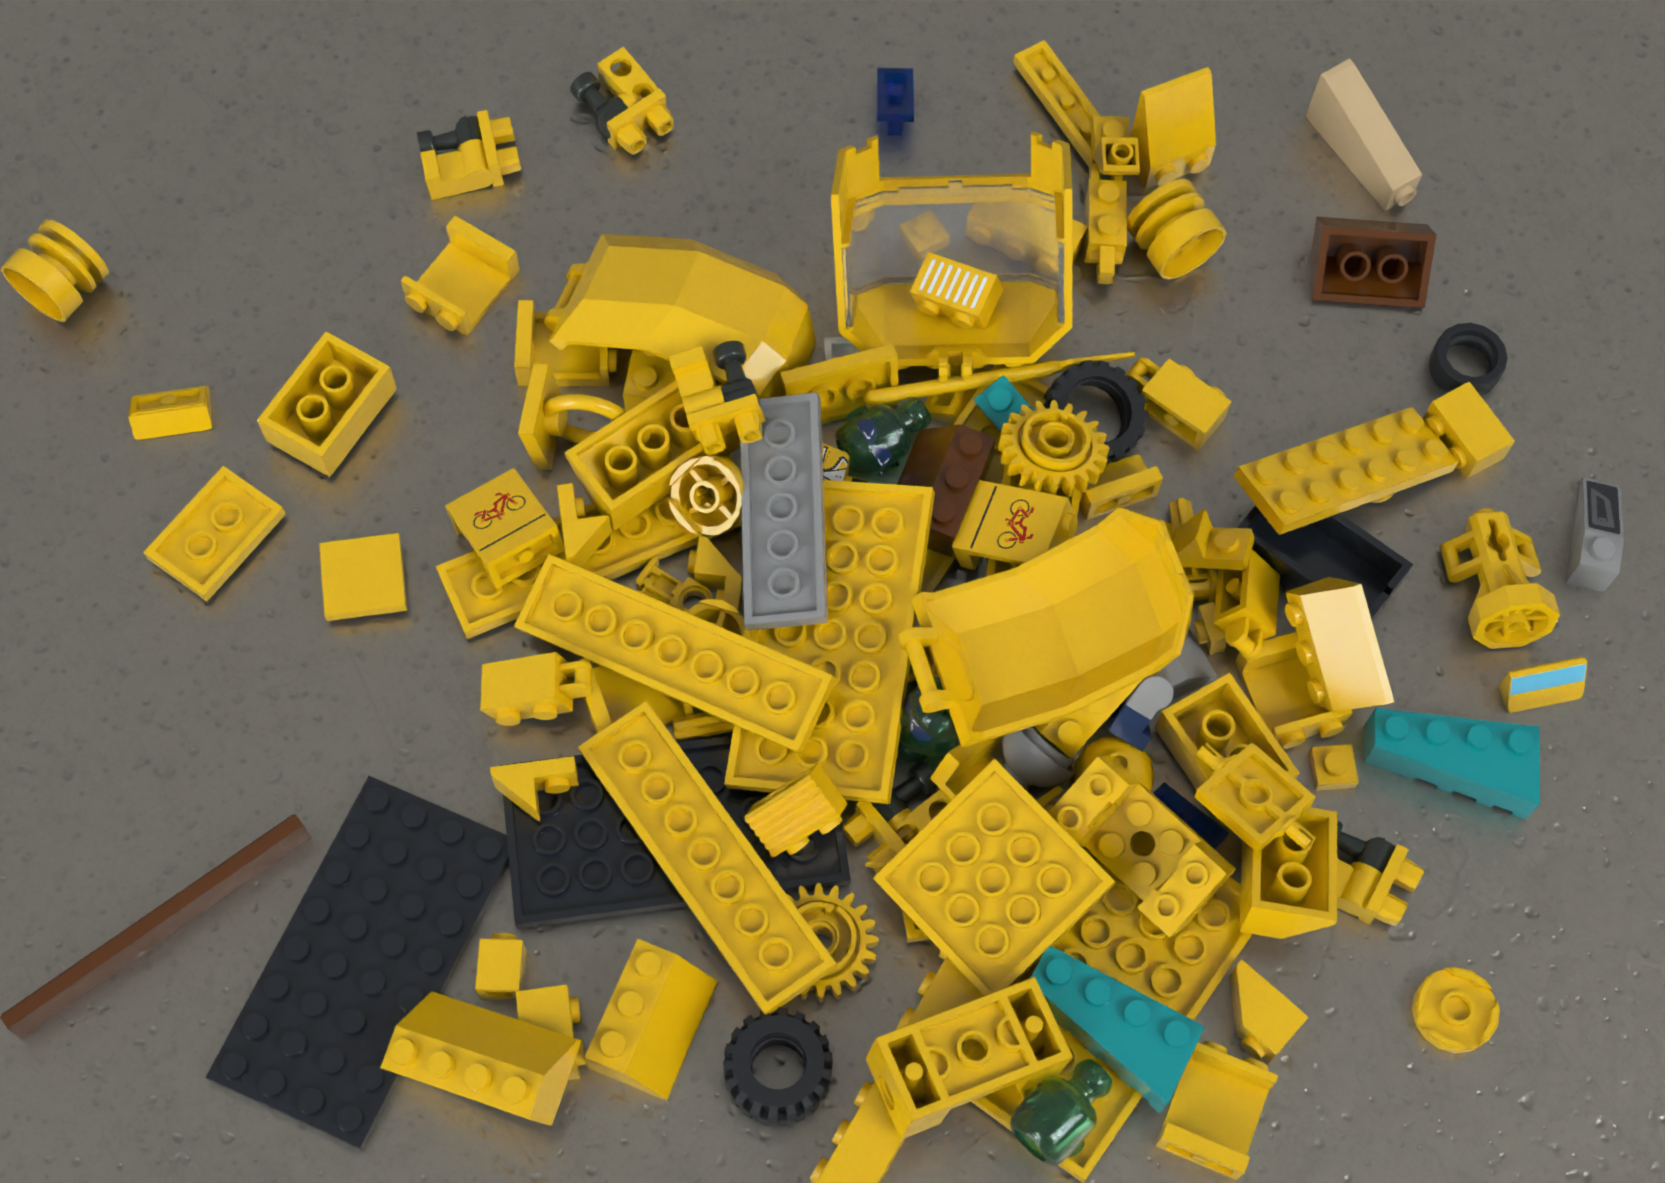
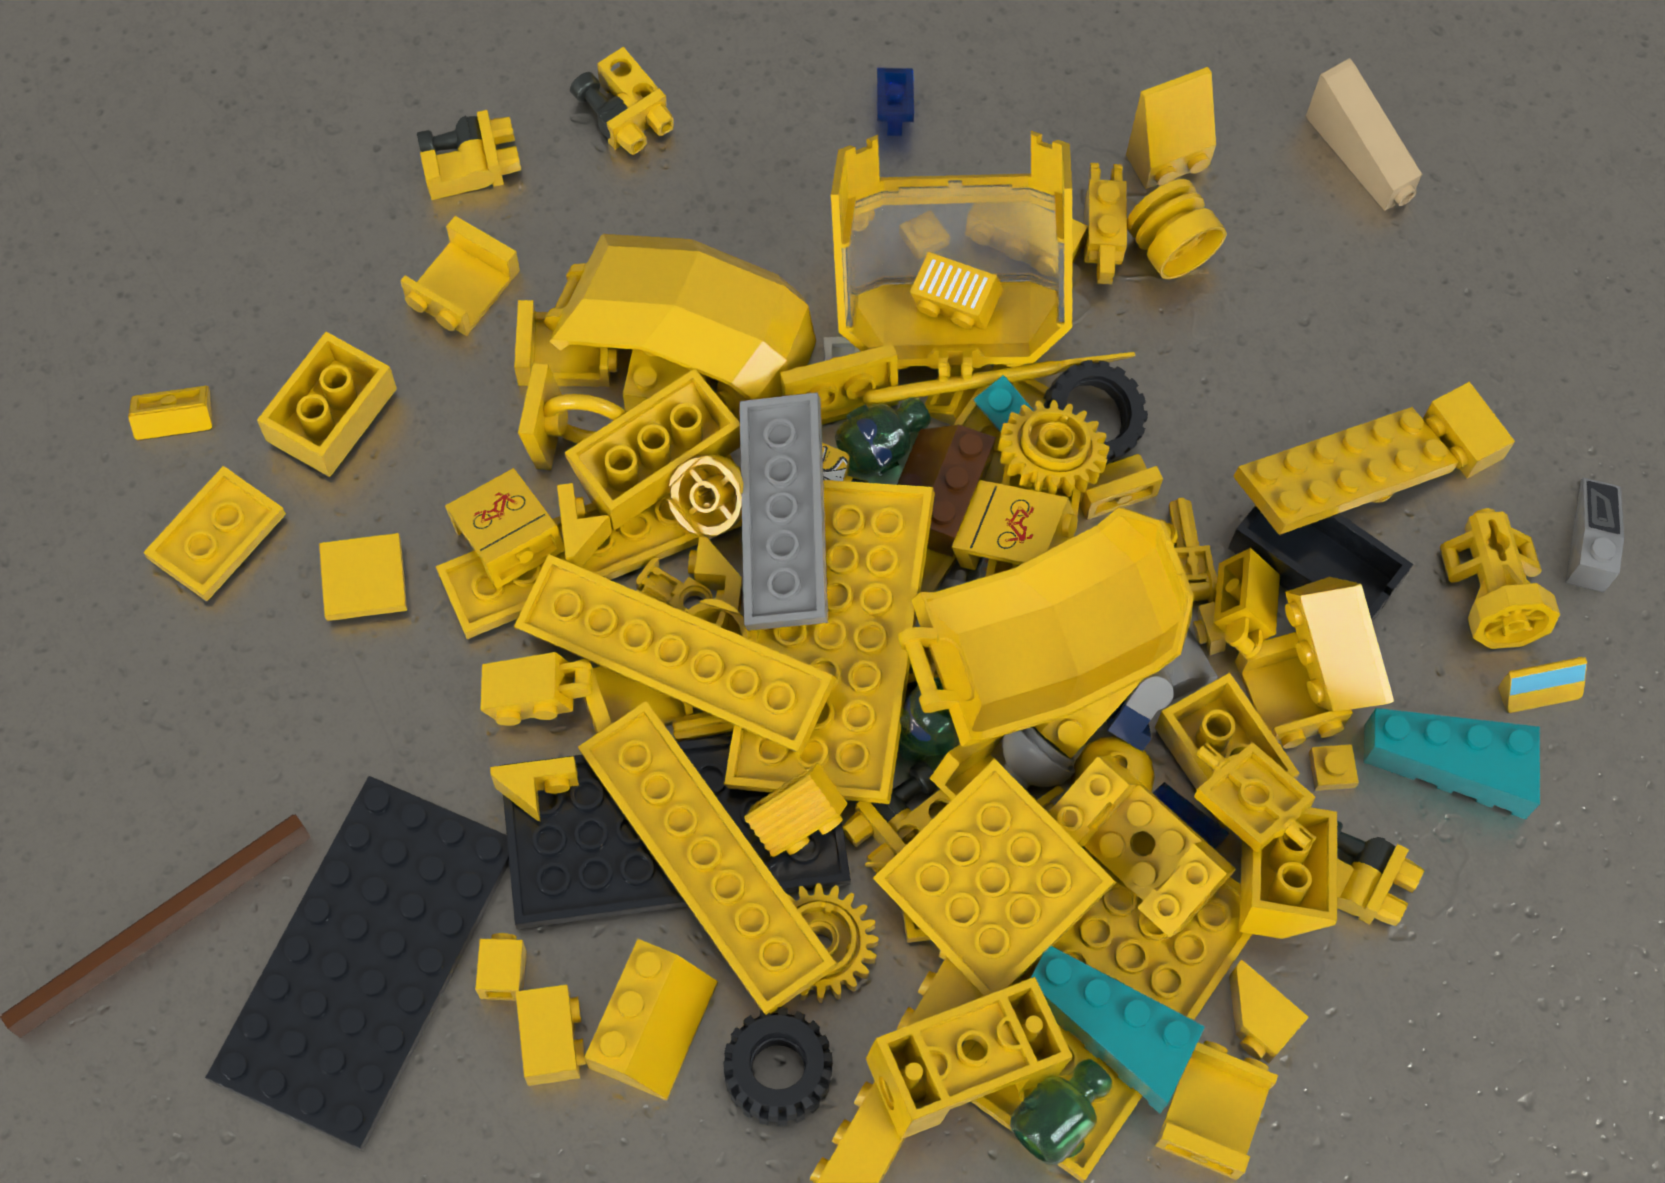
(55, 270): yellow wheel -> none
(483, 1056): yellow slope -> none
(720, 408): yellow hips -> none
(1059, 95): yellow plate -> none
(1113, 147): yellow slope -> none
(1180, 400): yellow brick -> none
(1212, 547): yellow slope -> none
(1371, 261): reddish brown slope -> none
(1455, 1010): yellow tile -> none
(1473, 336): black tyre -> none

